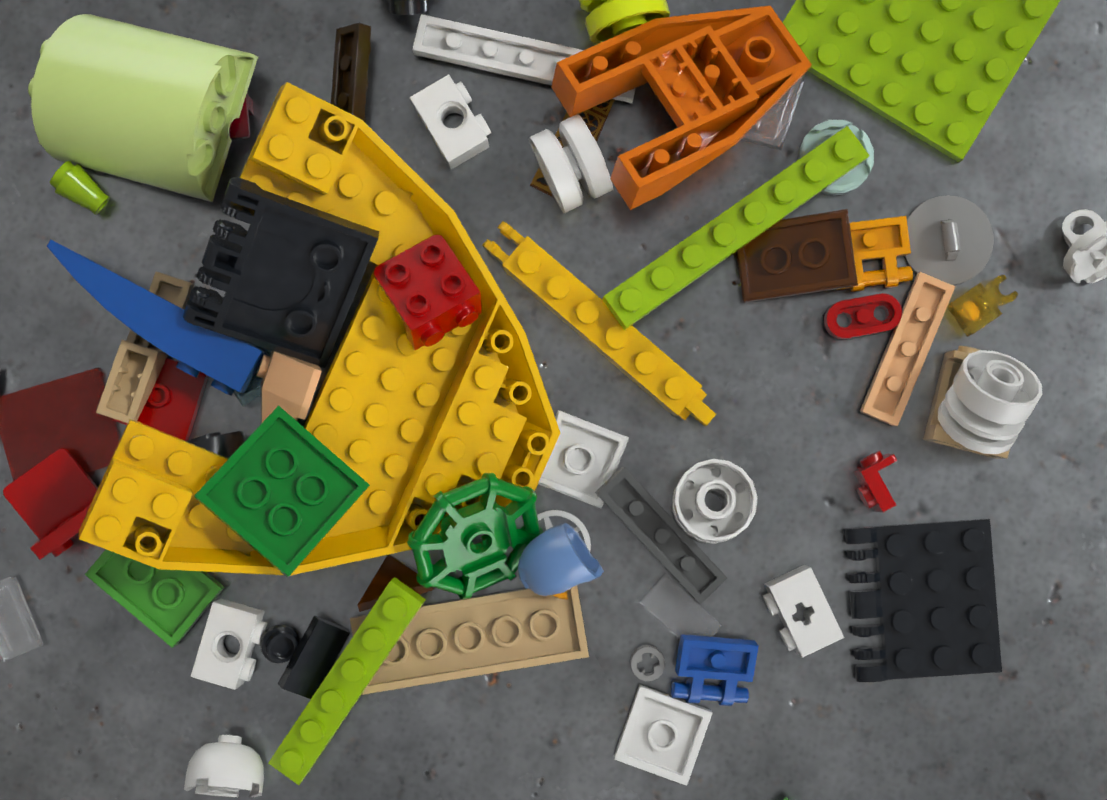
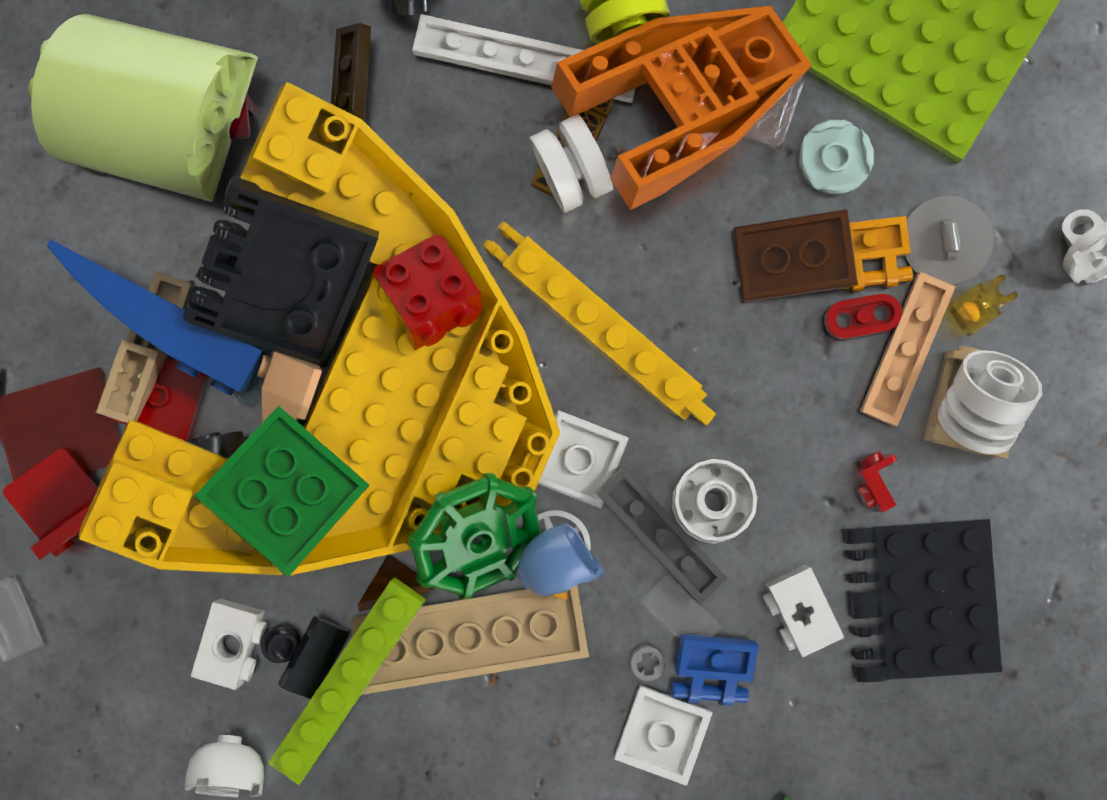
(77, 186): lime cone -> none
(161, 599): bright green plate -> none
(454, 143): white brick -> none
(735, 228): lime plate -> none

